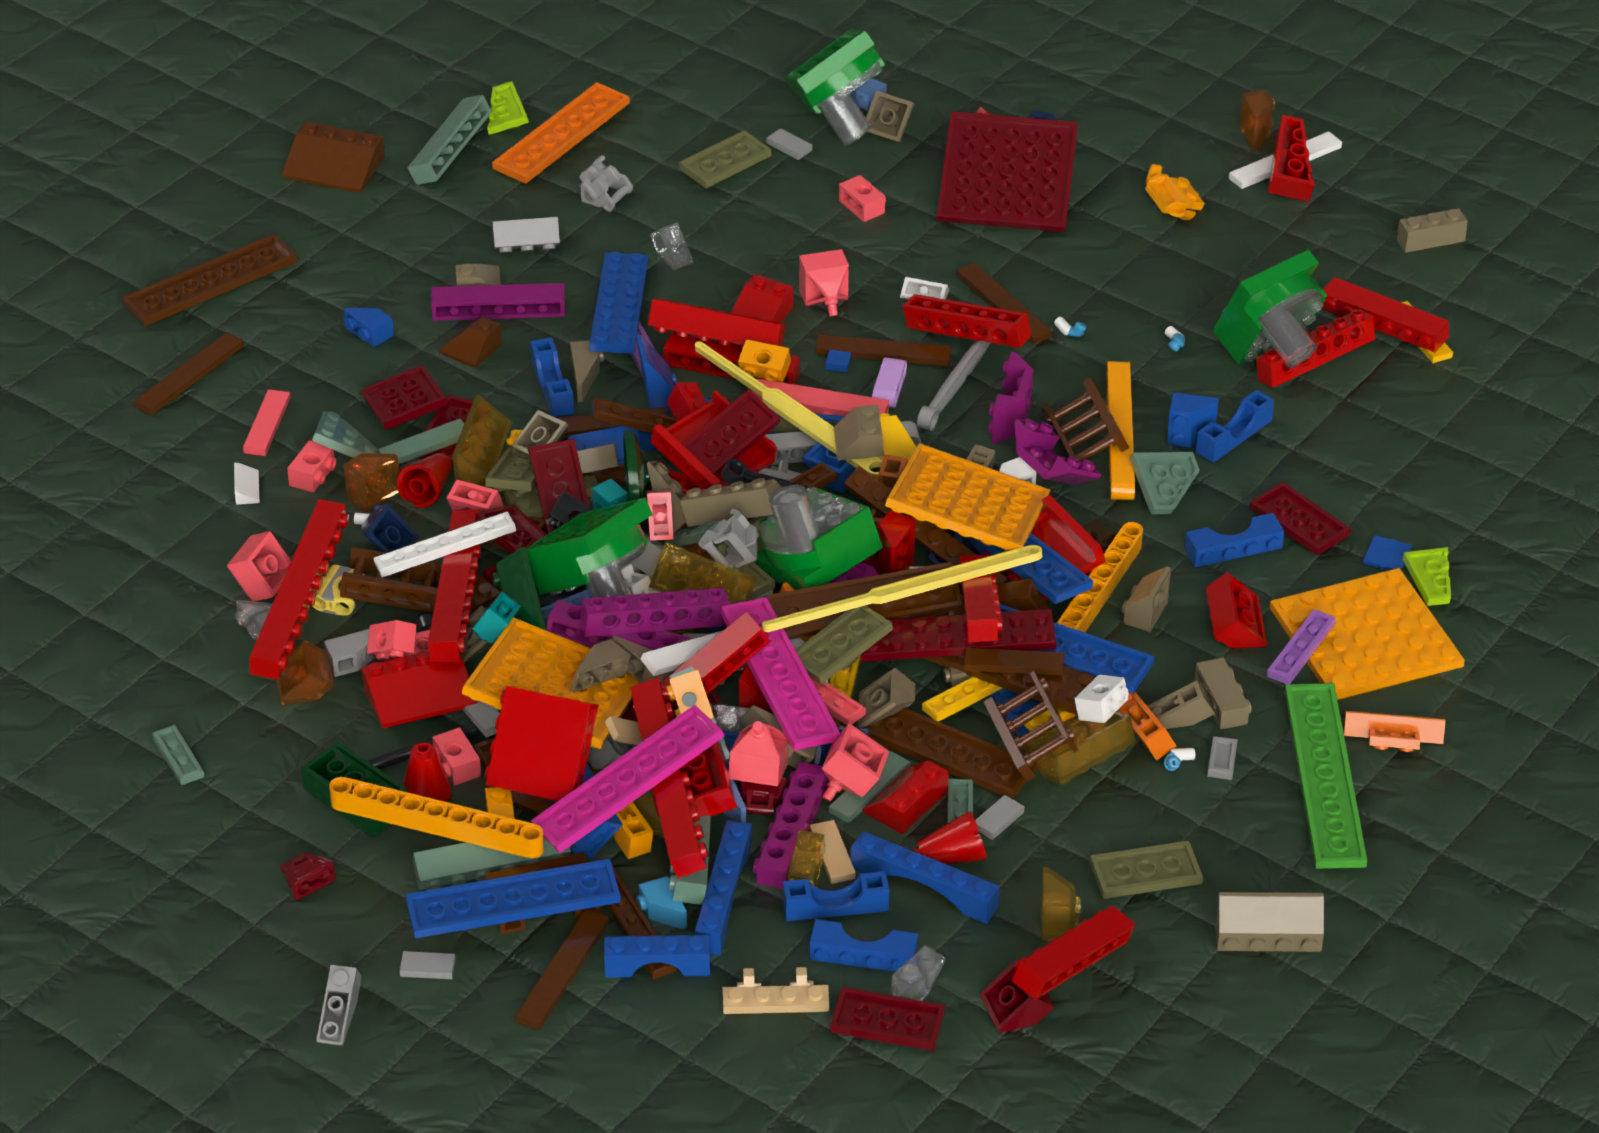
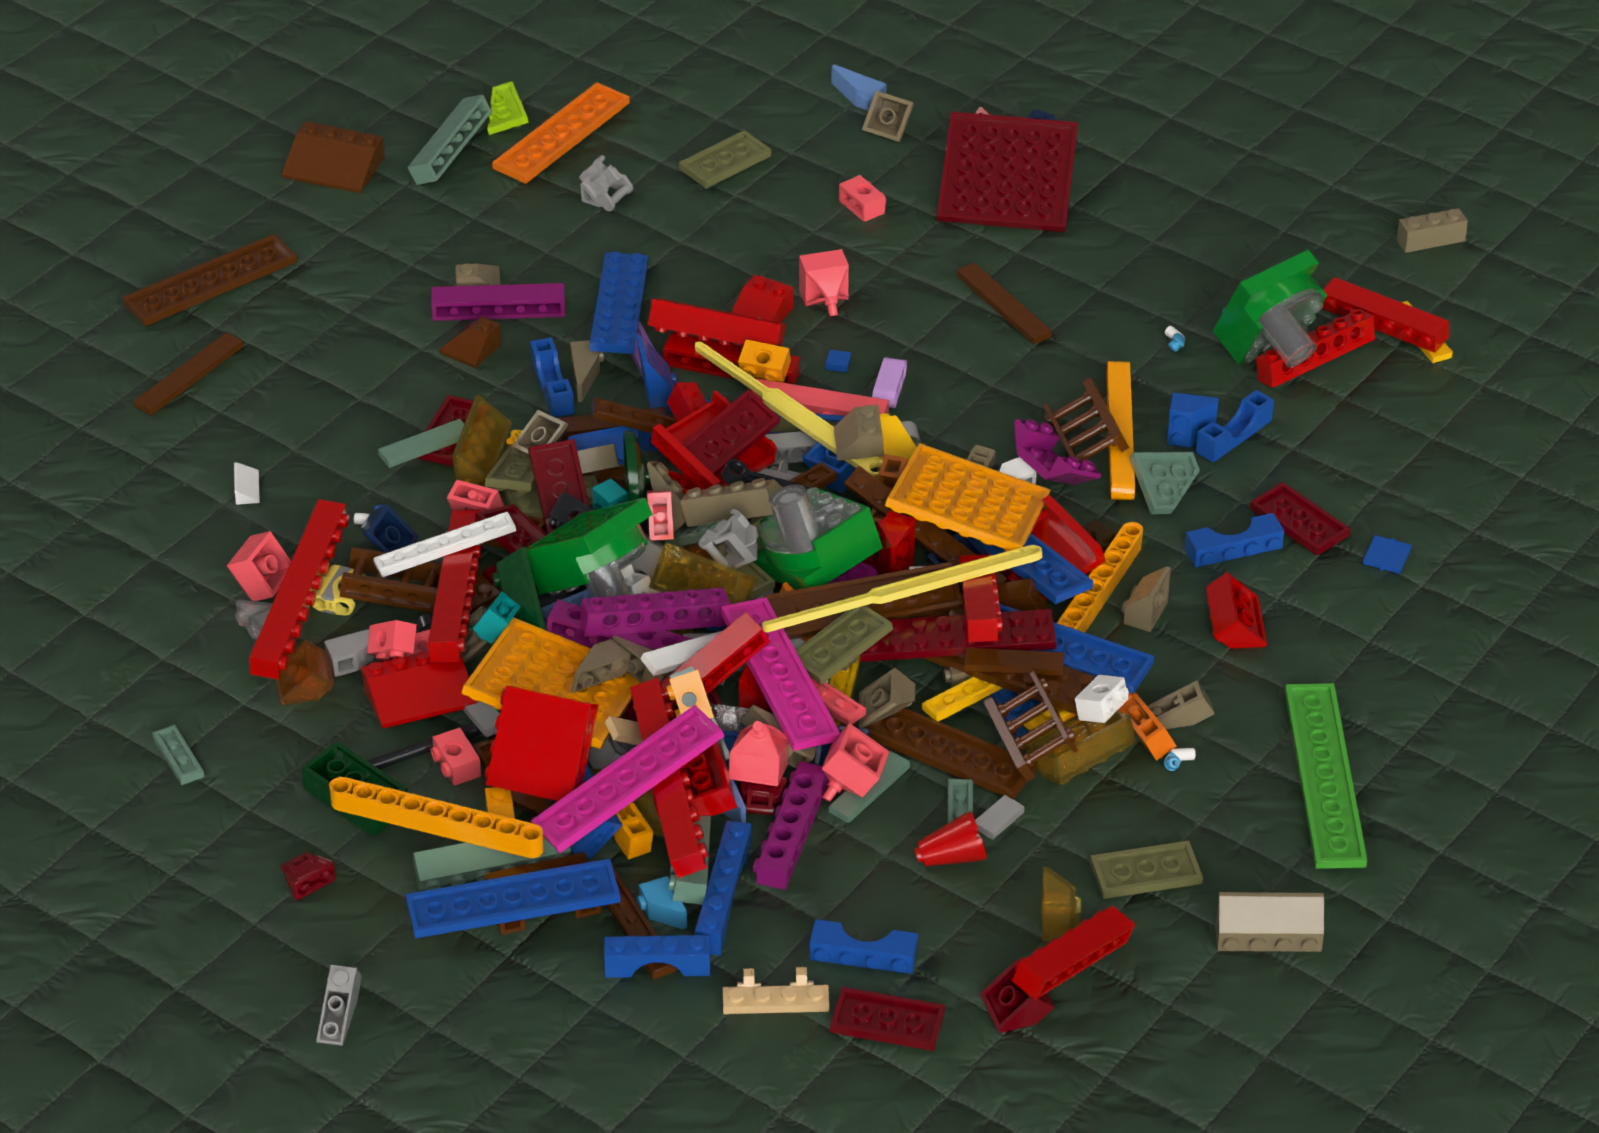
(266, 422): coral tile -> none
(311, 466): coral brick -> none
(341, 436): sand green plate -> none
(369, 324): blue slope -> none
(371, 479): clear orange slope -> none
(404, 397): dark red plate -> none
(424, 480): red cone -> none
(426, 774): red cone -> none
(427, 965): light grey tile -> none
(526, 234): light grey slope -> none
(562, 969): reddish brown tile -> none
(672, 246): clear slope -> none
(789, 144): light grey tile -> none
(807, 857): clear yellow brick -> none
(829, 78): green piece -> none
(836, 859): tan tile -> none
(865, 895): blue arch -> none
(878, 349): reddish brown tile -> none
(909, 796): red slope -> none
(917, 974): clear slope -> none
(922, 287): white slope -> none
(929, 414): light grey piece -> none
(967, 320): red brick -> none
(967, 892): blue arch -> none
(1016, 401): magenta slope -> none
(1069, 330): arm -> none
(1172, 194): light orange plate -> none
(1222, 758): light grey tile -> none
(1224, 693): dark tan brick -> none
(1256, 117): clear orange slope -> none
(1261, 169): white tile -> none
(1290, 163): red wedge -> none
(1301, 647): medium lavender plate -> none
(1378, 635): light orange plate -> none
(1394, 730): bracket -> none
(1430, 574): lime wing -> none

